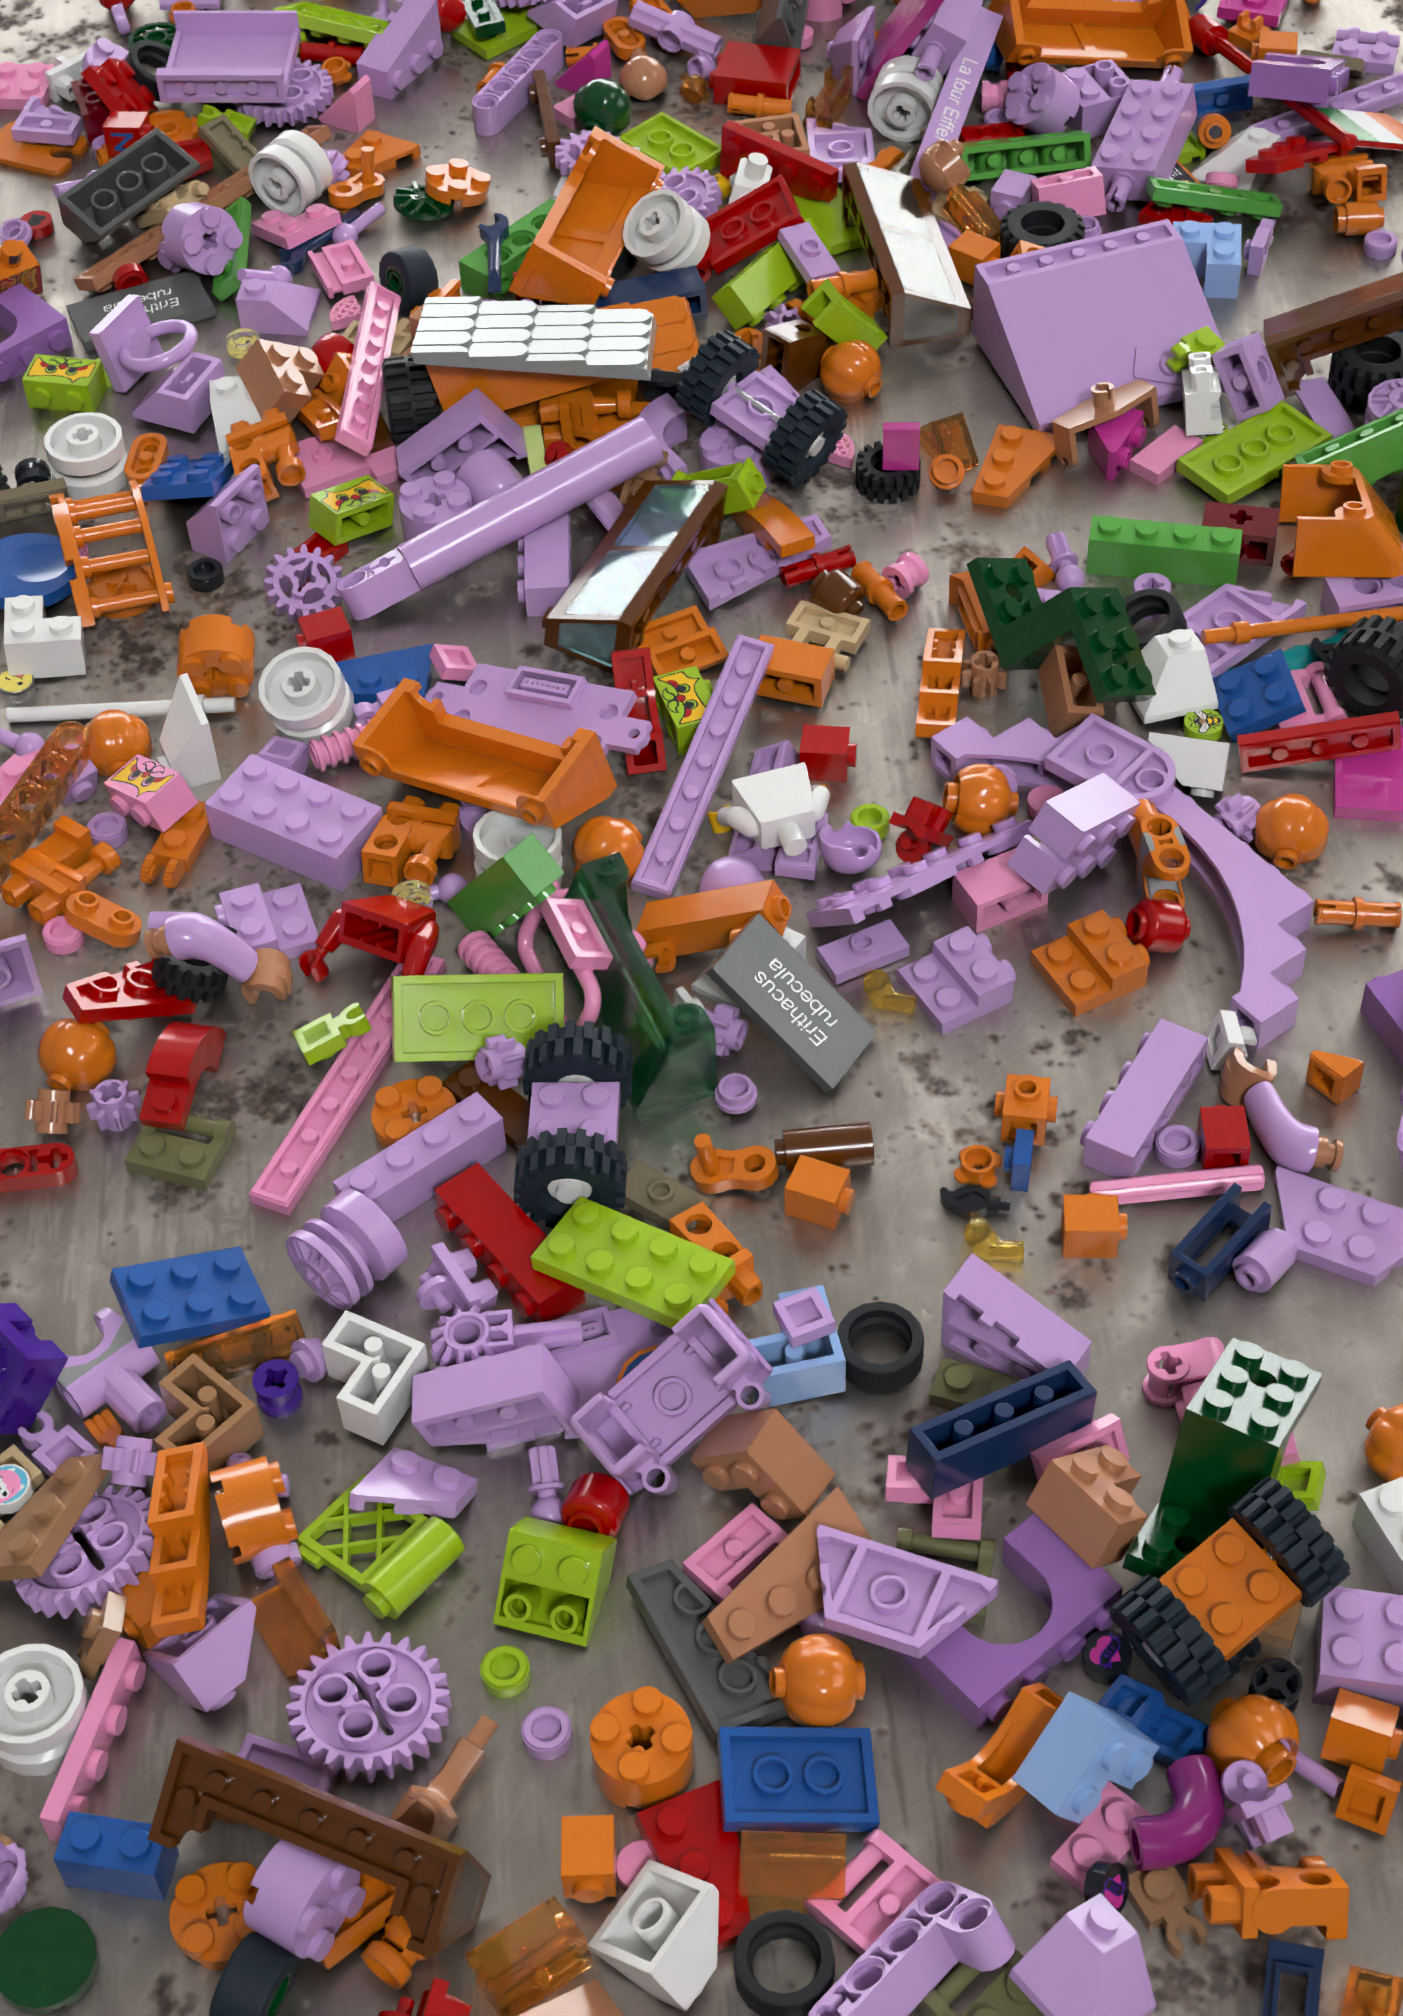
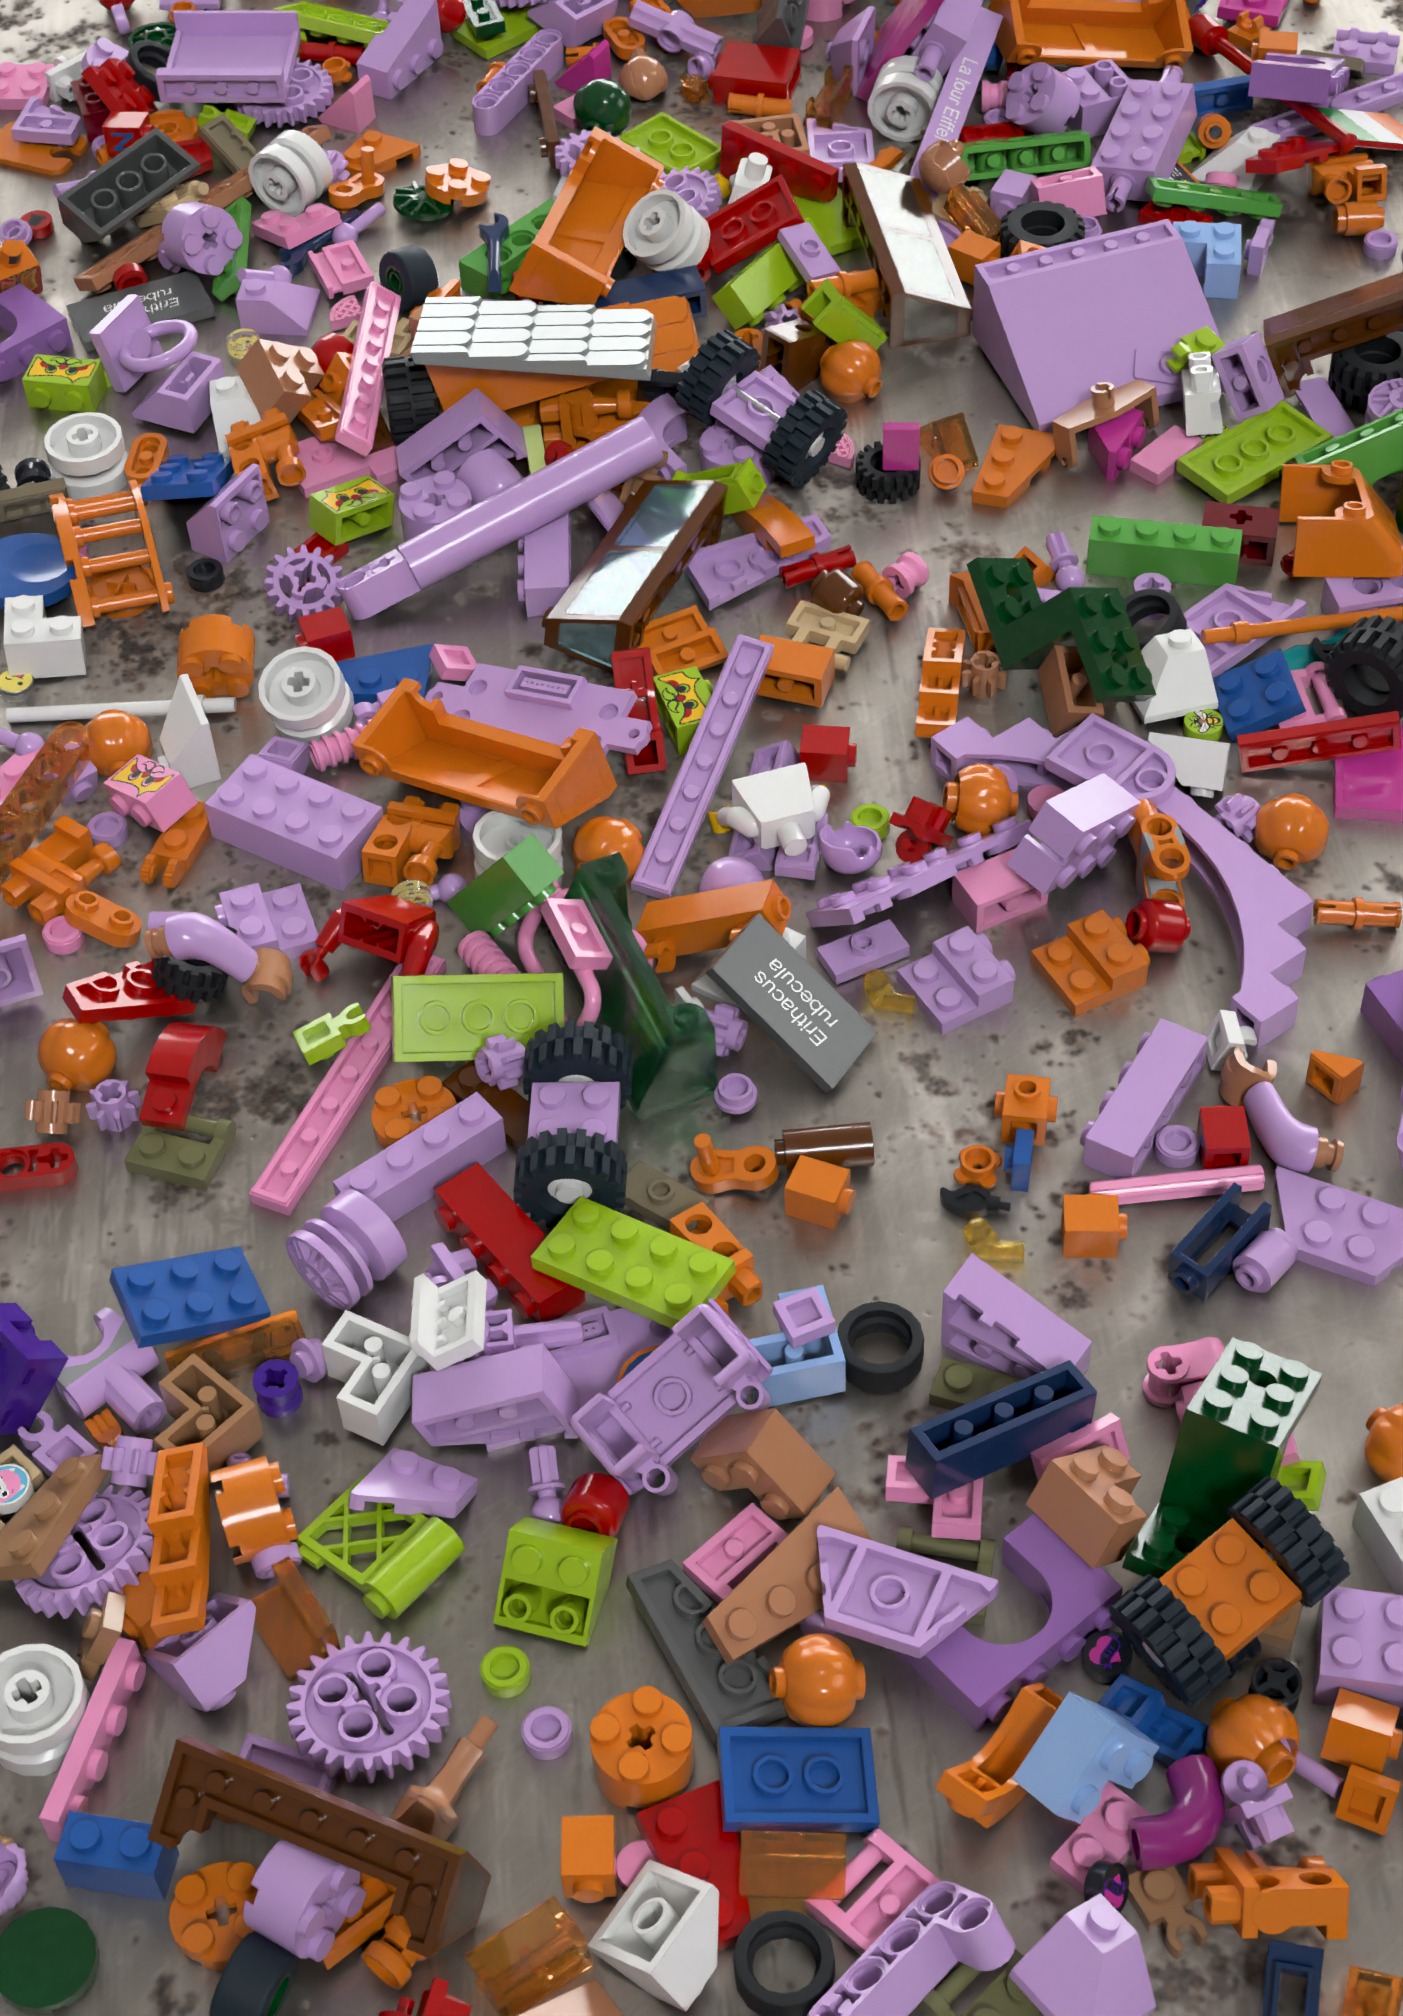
(448, 1319): none -> white bracket

